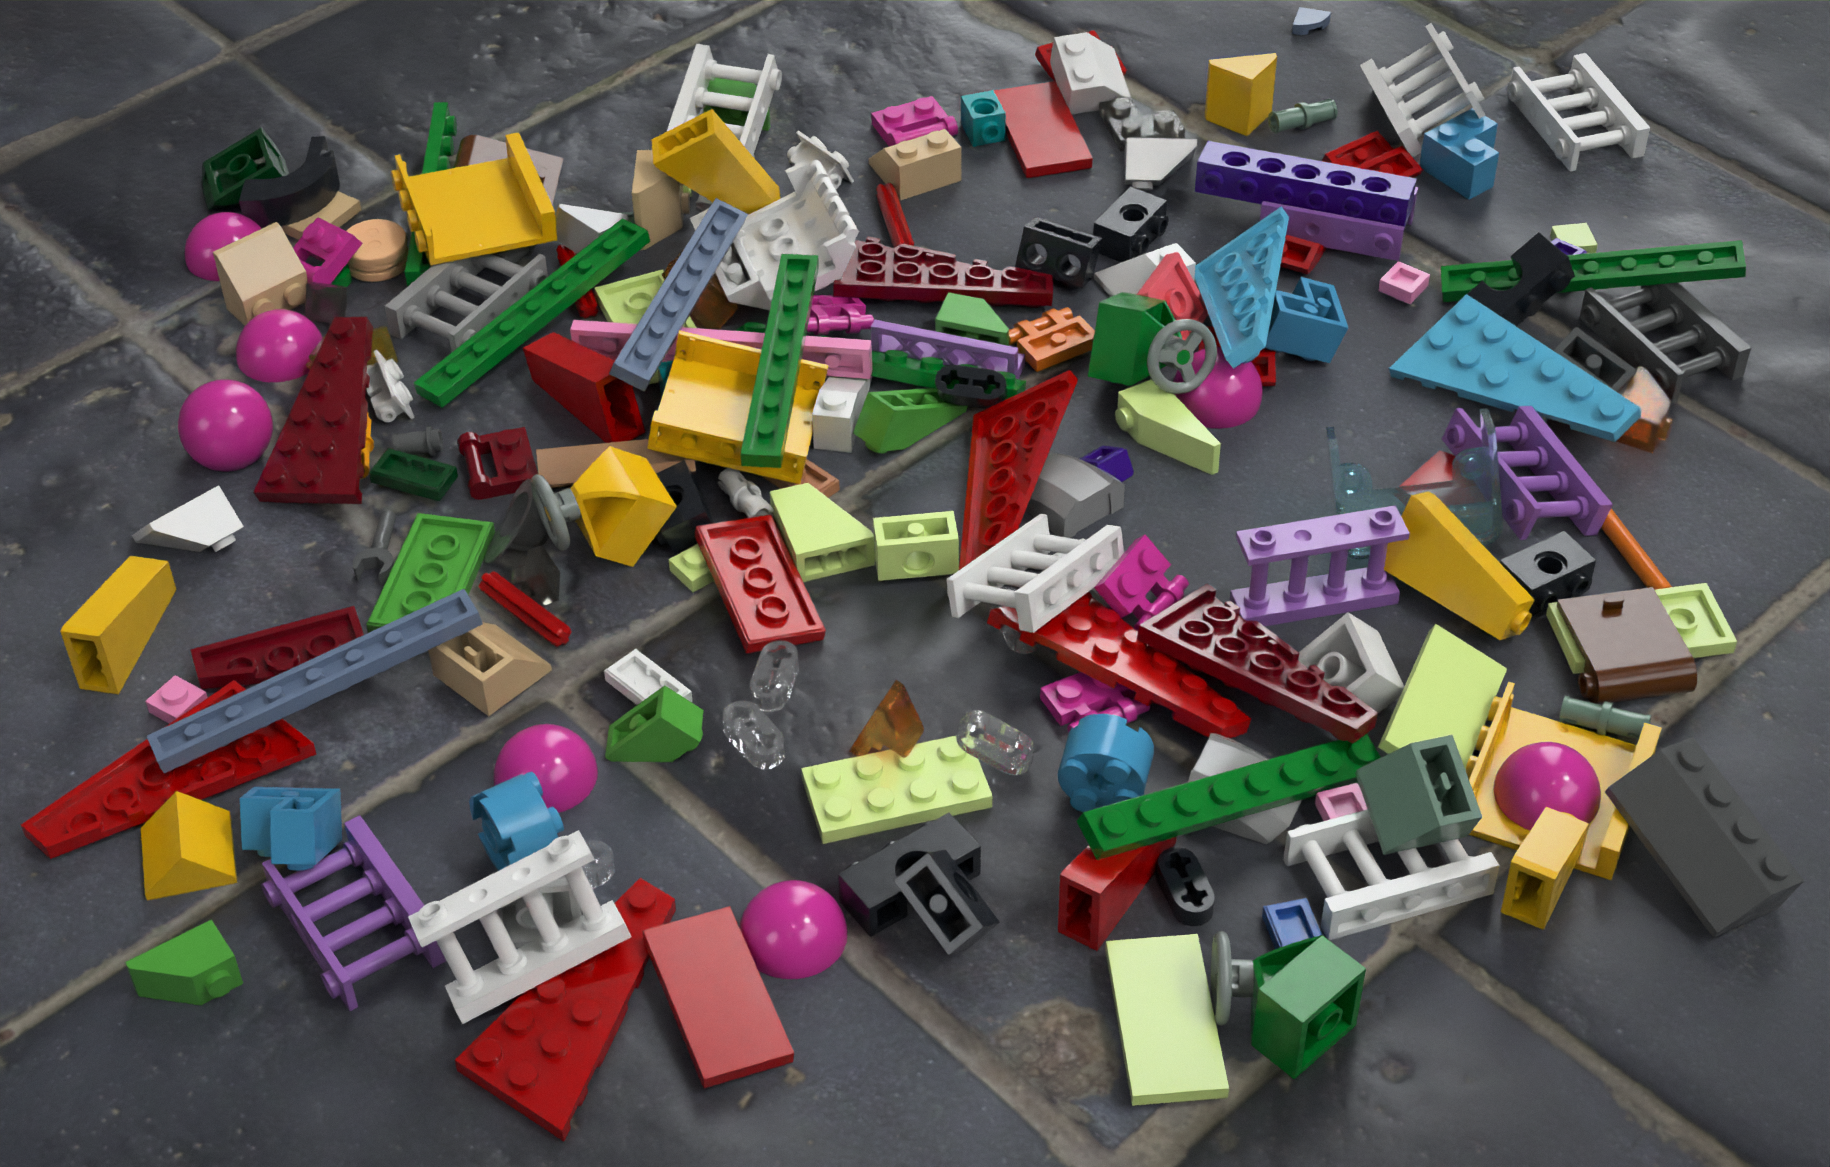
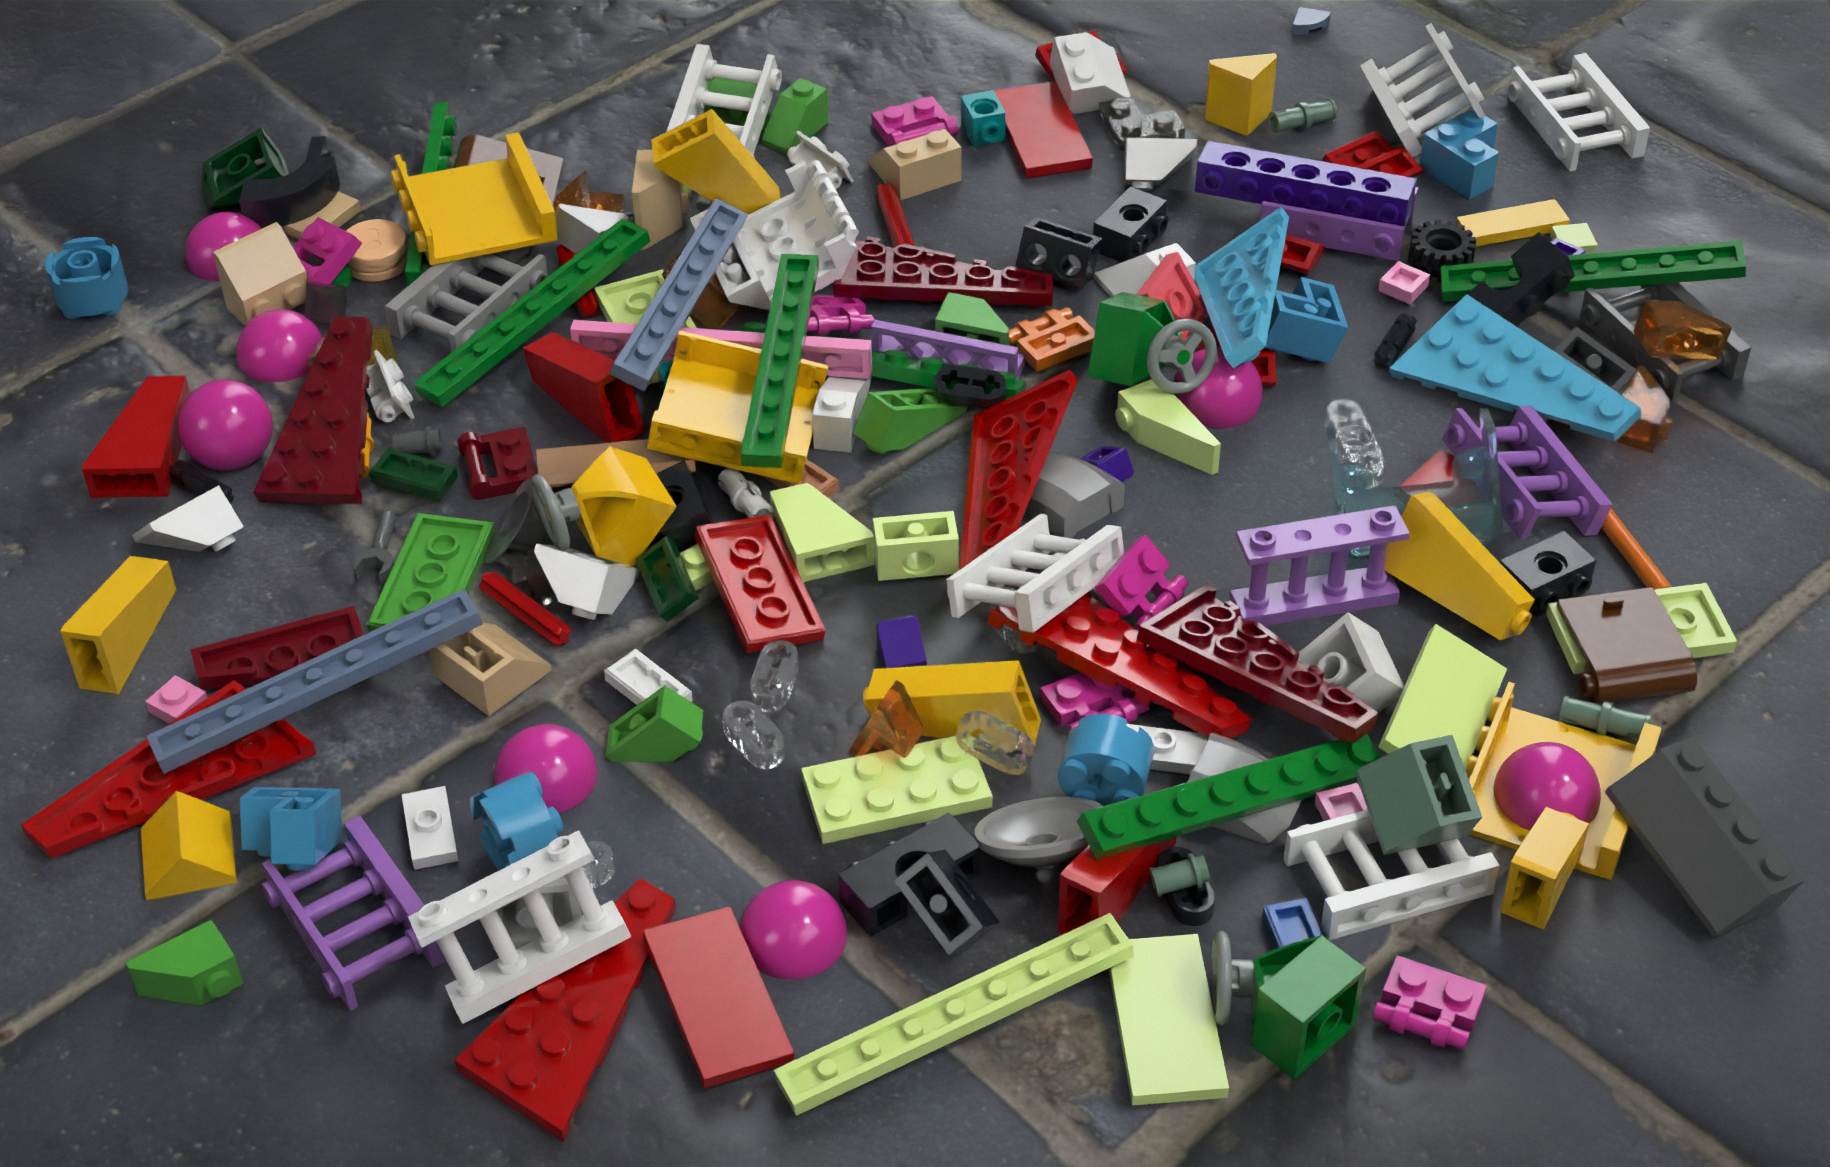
(87, 278): none -> dark azure brick
(140, 443): none -> red slope
(196, 480): none -> black axle
(429, 828): none -> white plate
(579, 195): none -> clear orange slope
(585, 580): none -> white slope
(667, 578): none -> dark green plate
(798, 108): none -> bright green slope
(901, 642): none -> dark purple slope
(950, 691): none -> yellow slope
(952, 1013): none -> yellowish green plate
(1035, 831): none -> light grey dish
(1174, 749): none -> white plate
(1180, 875): none -> sand green pin
(1358, 429): none -> clear beam
(1395, 341): none -> black axle
(1434, 994): none -> dark pink plate
(1440, 246): none -> black tyre
(1514, 222): none -> yellow tile
(1680, 331): none -> clear orange slope

